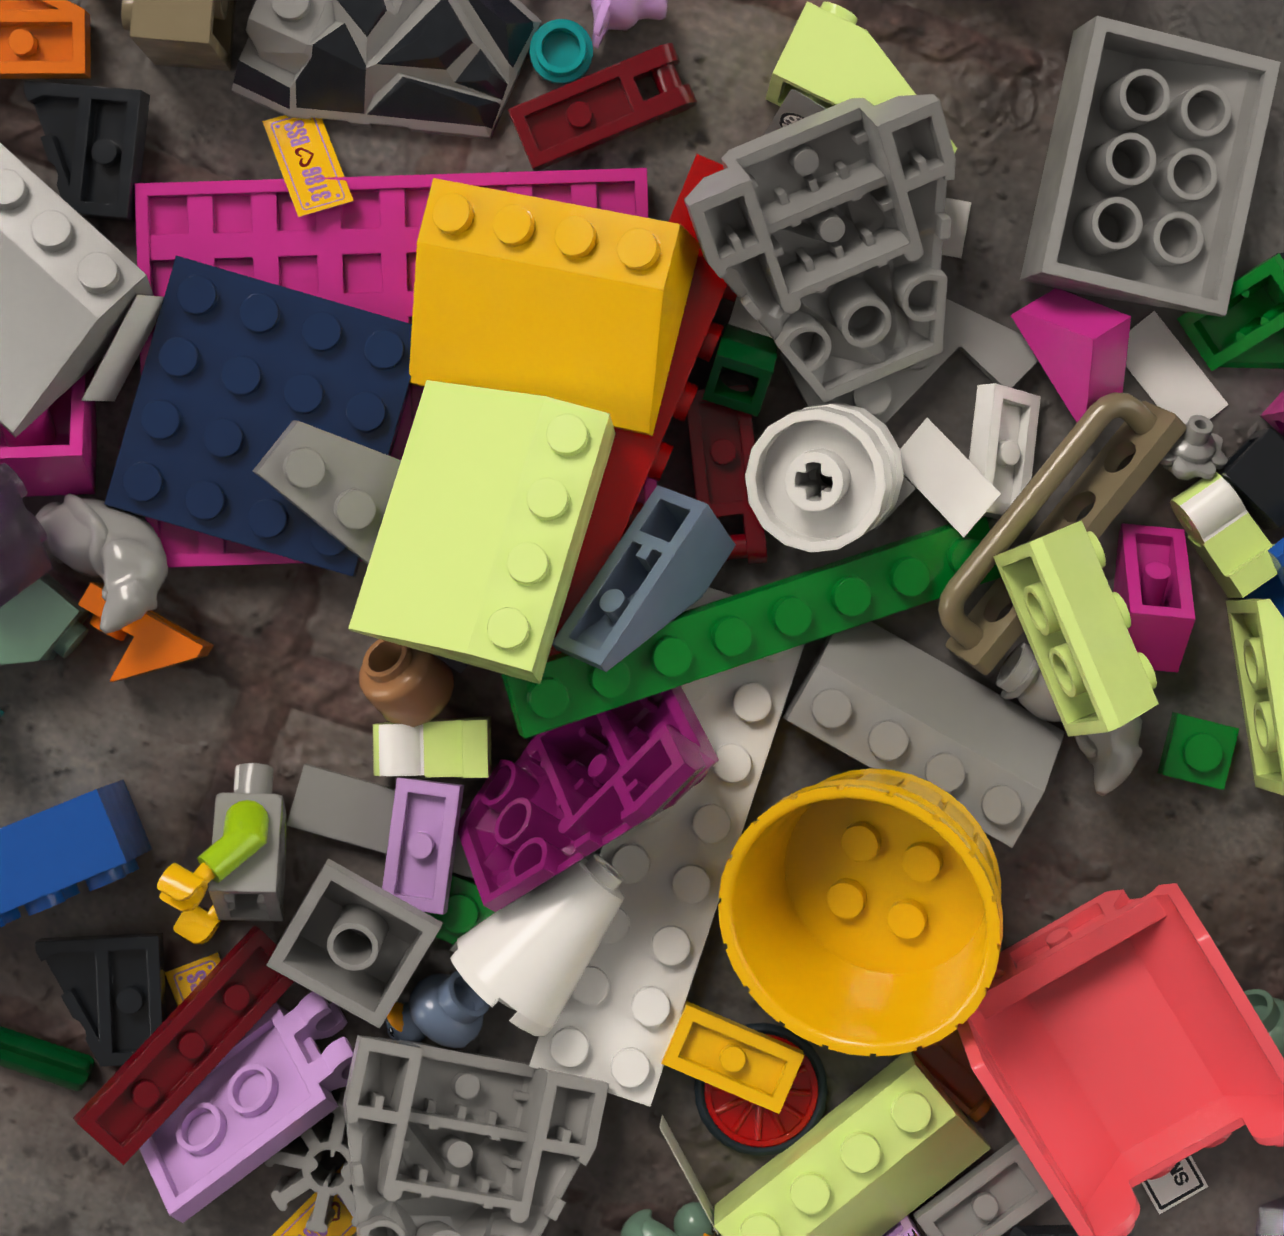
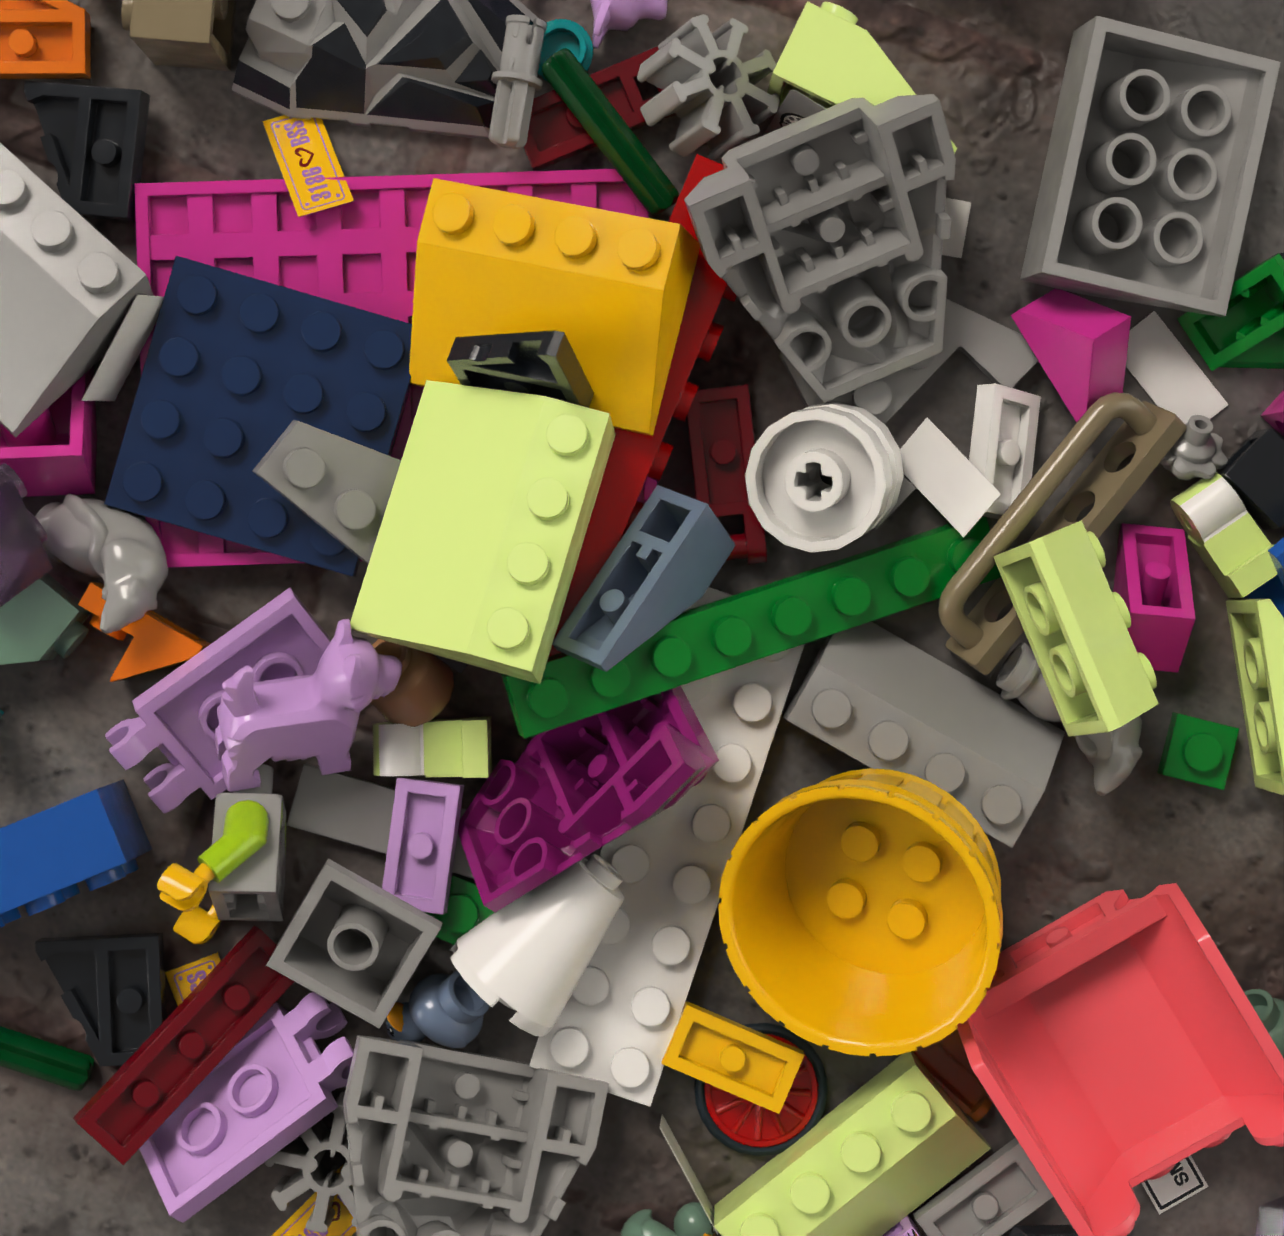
(182, 707): none -> lavender tile
(301, 713): none -> lavender animal
(516, 81): none -> light grey axle
(522, 363): none -> black wing
(610, 132): none -> dark green axle
(708, 87): none -> light grey gear
(747, 351): dark green leg -> none

